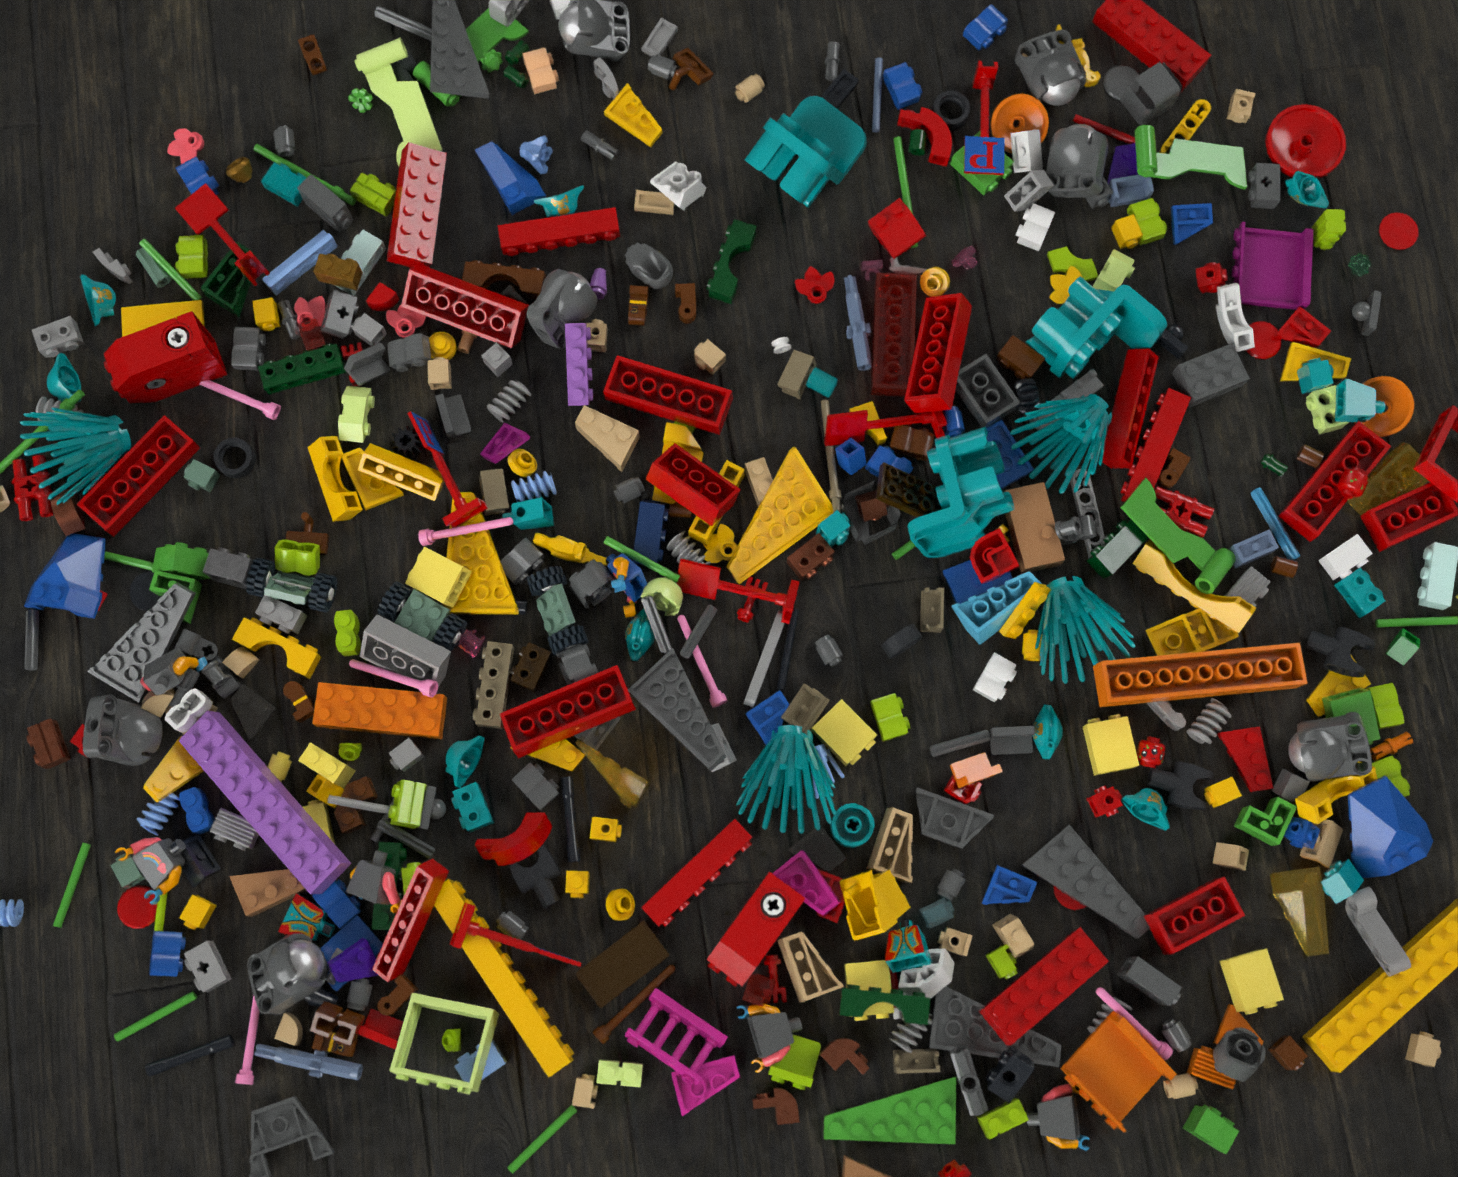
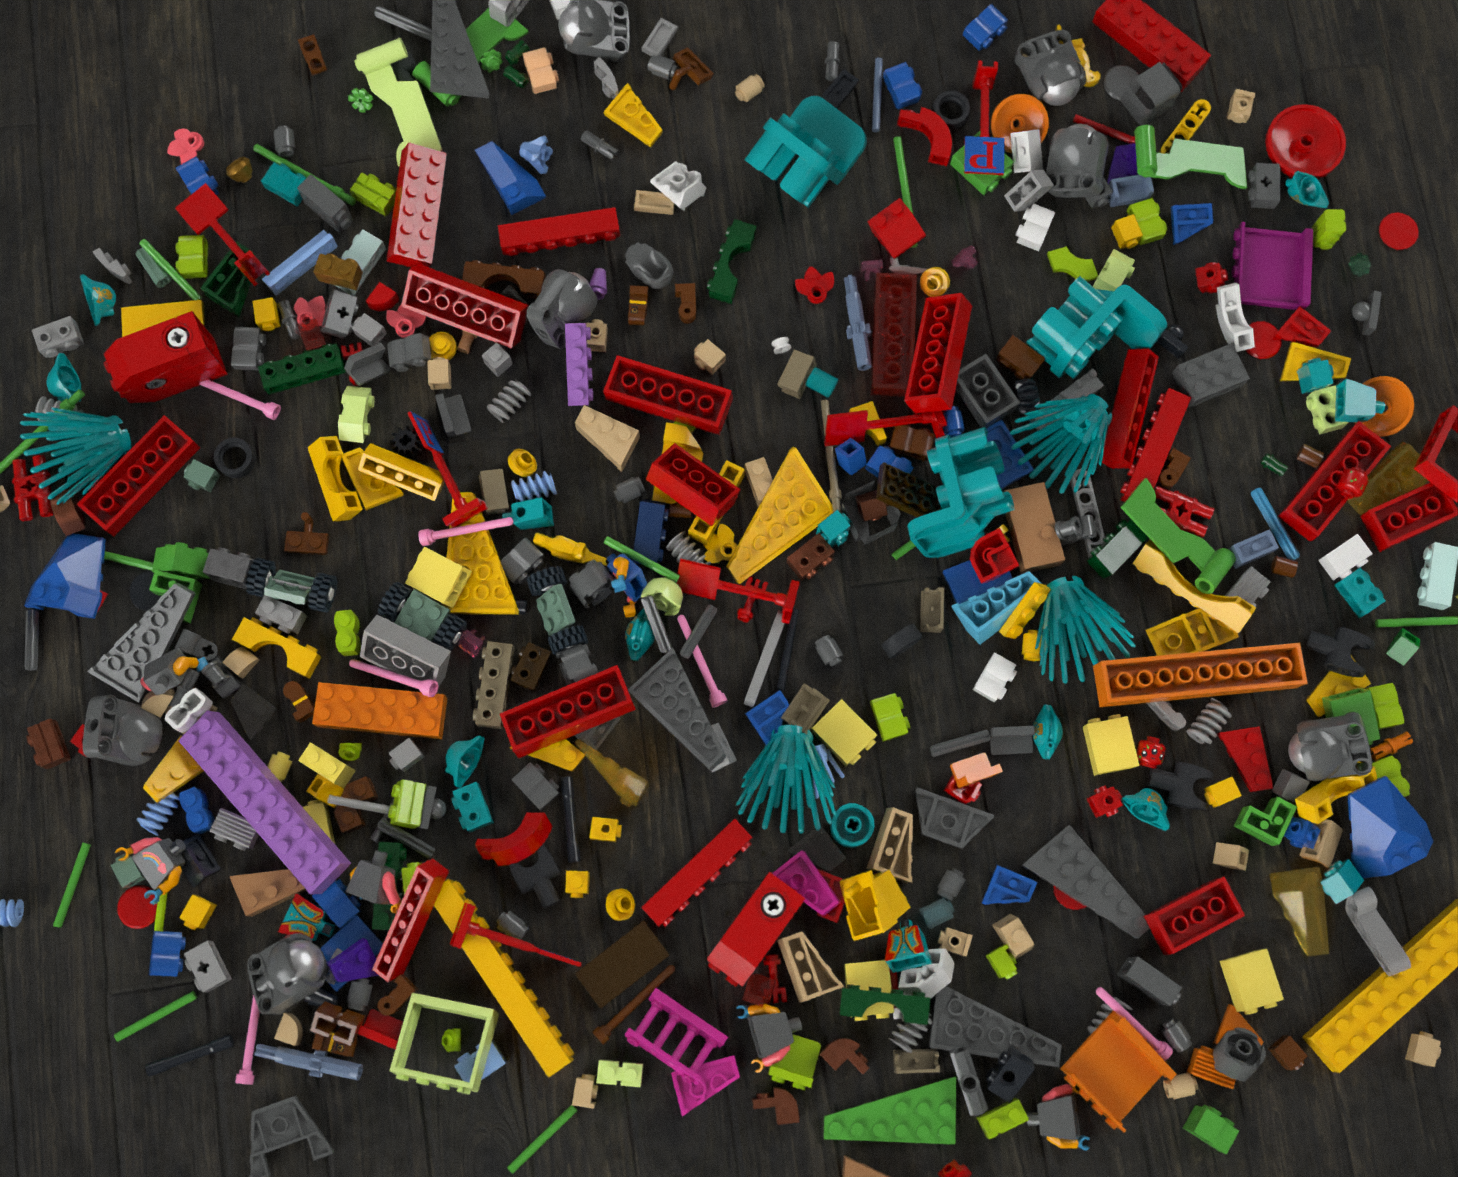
(297, 557): lime brick -> none
(503, 443): magenta wing -> none
(561, 204): teal hat -> none
(917, 142): dark green piece -> none
(1043, 986): red brick -> none
(1061, 284): yellow plate -> none

